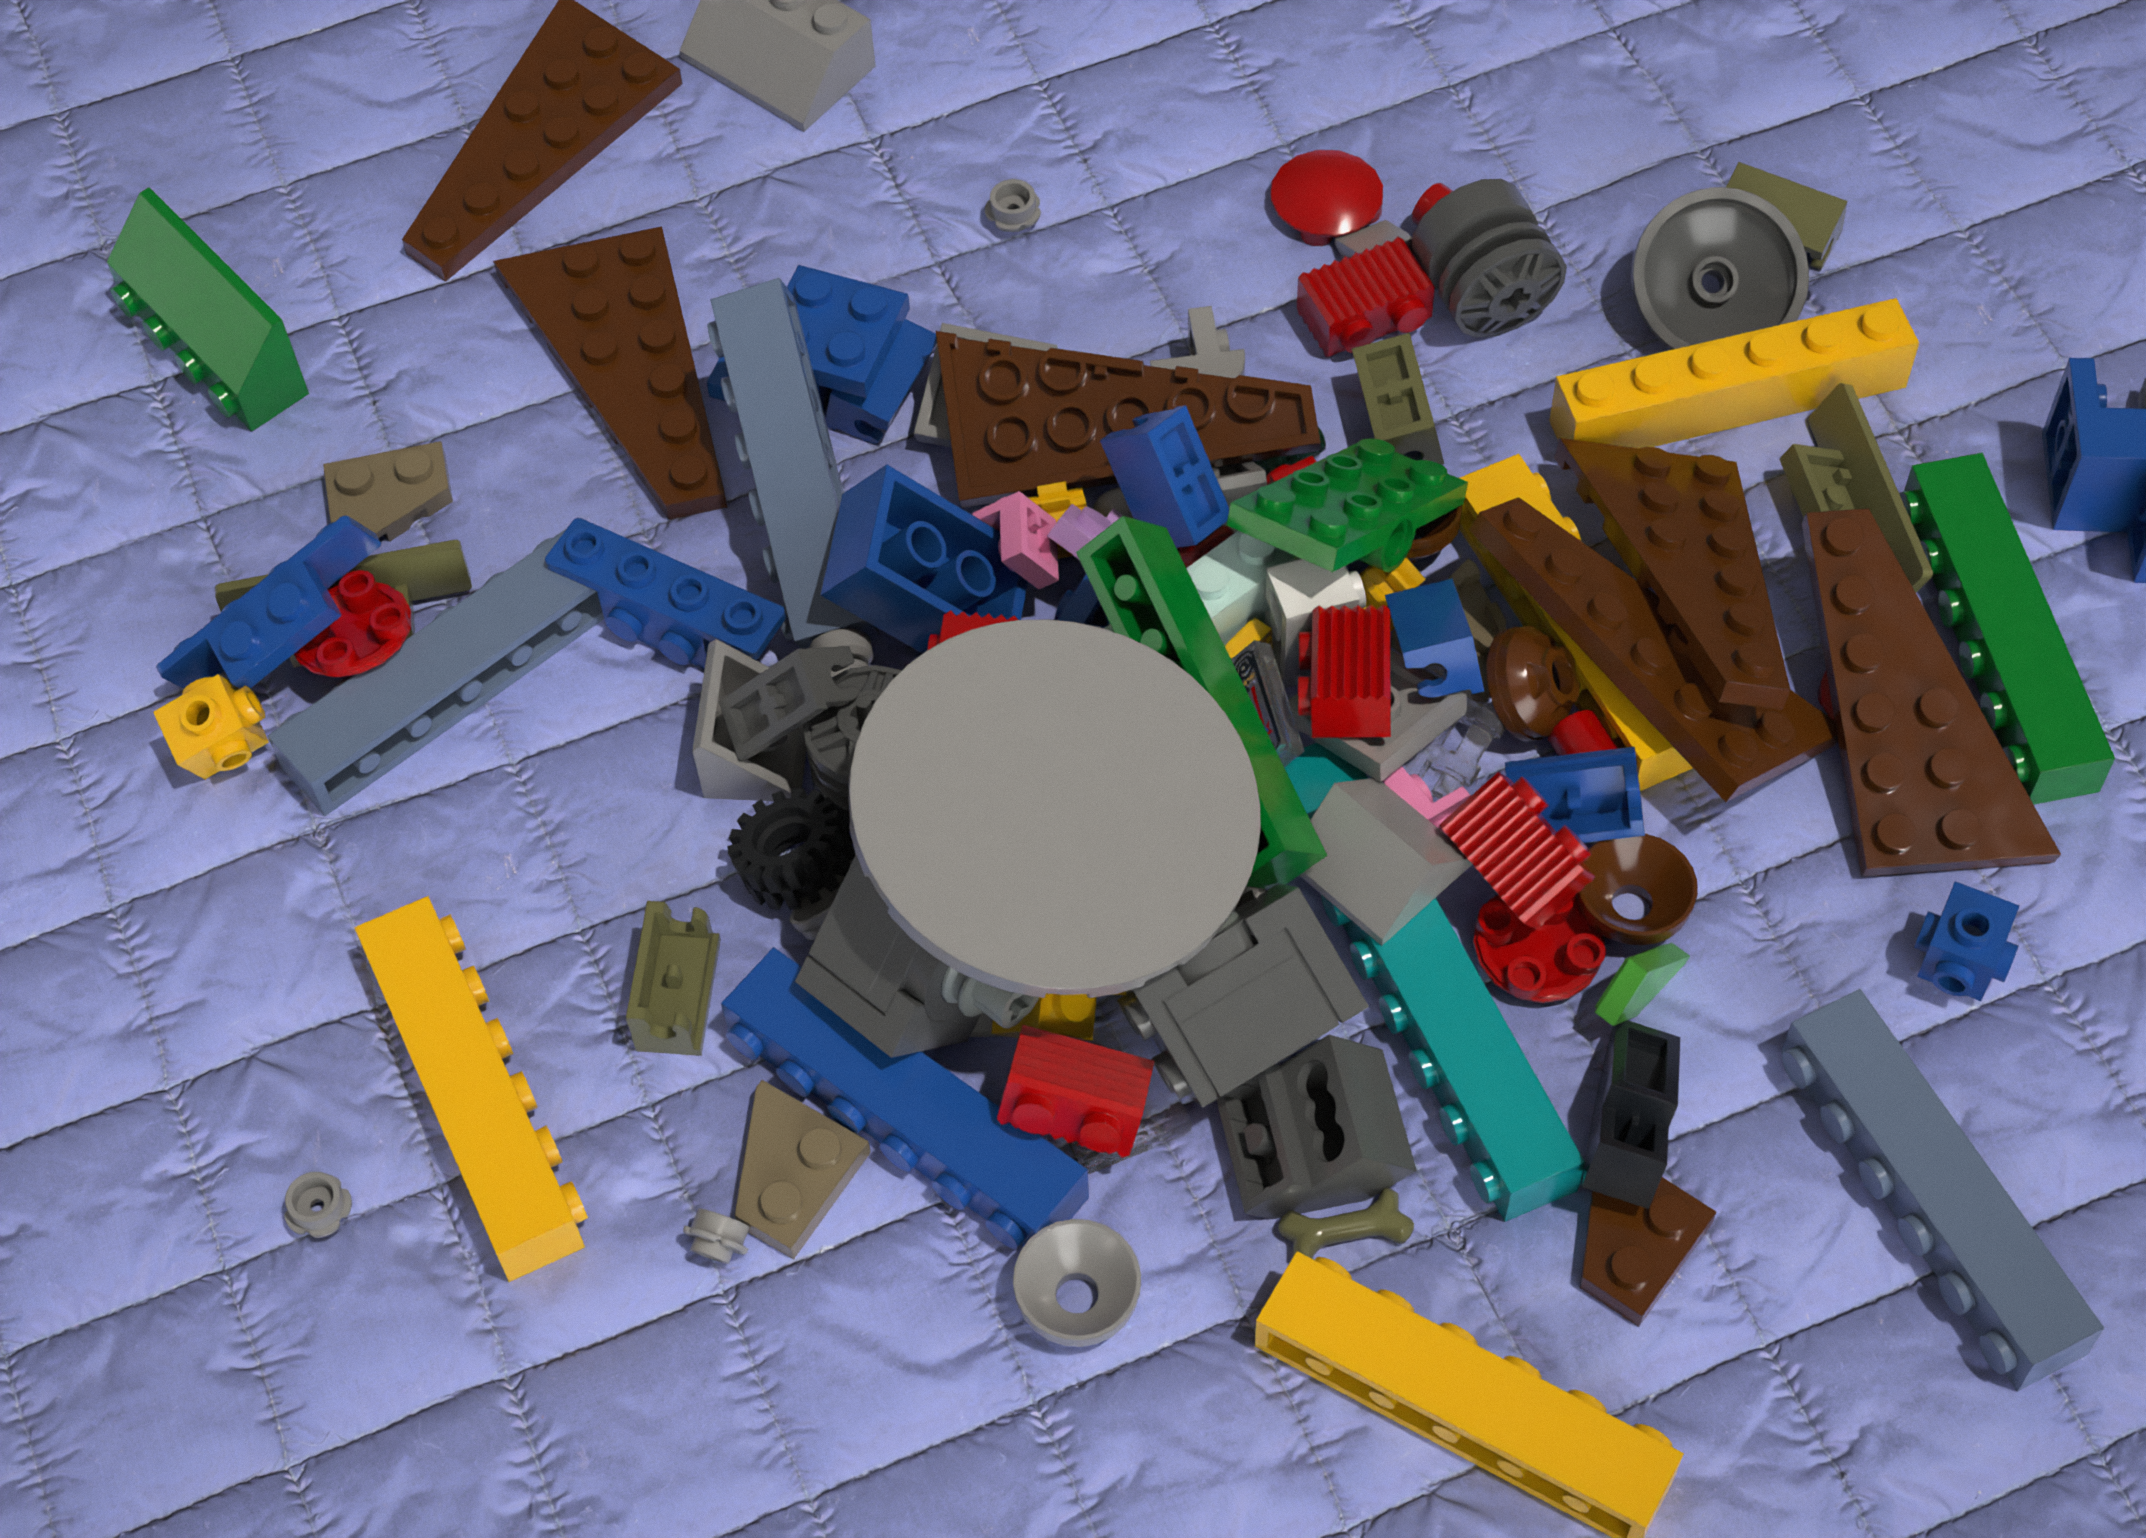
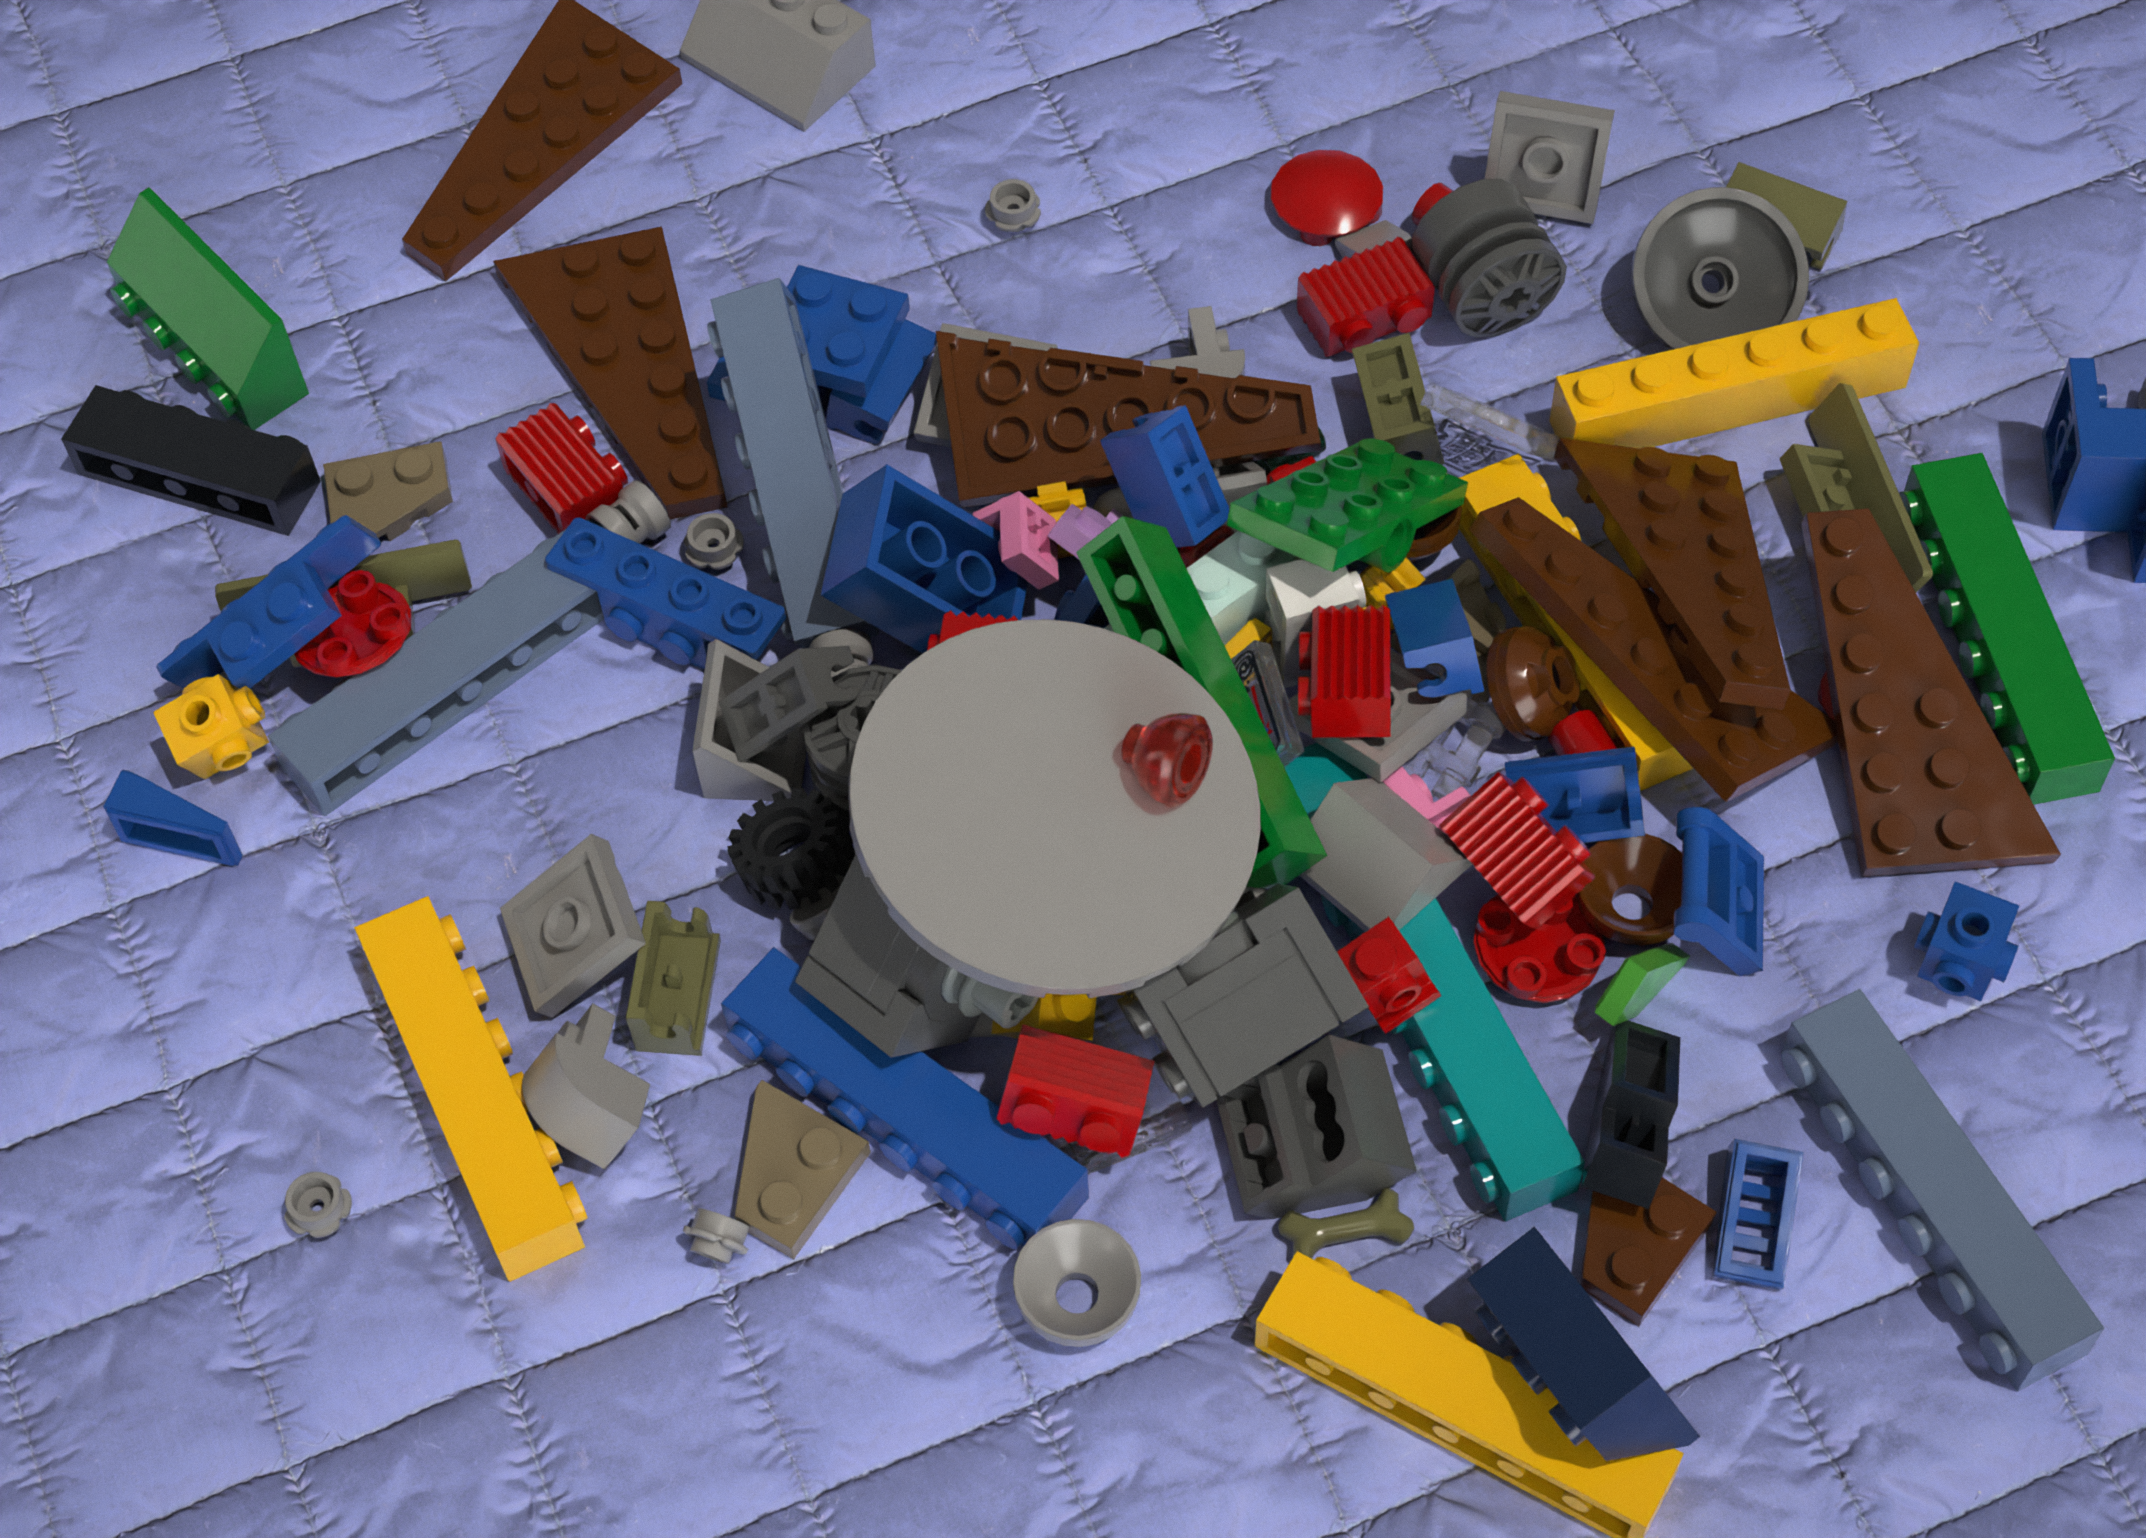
(163, 821): none -> blue slope
(192, 459): none -> black brick
(559, 466): none -> red brick
(572, 926): none -> light grey hinge
(581, 1095): none -> light grey brick
(634, 514): none -> light grey wheel
(710, 530): none -> light grey plate
(1170, 756): none -> clear red brick
(1388, 974): none -> red brick
(1491, 421): none -> clear tile
(1551, 153): none -> light grey hinge
(1575, 1353): none -> dark blue slope
(1720, 891): none -> blue plate
(1768, 1160): none -> blue slope

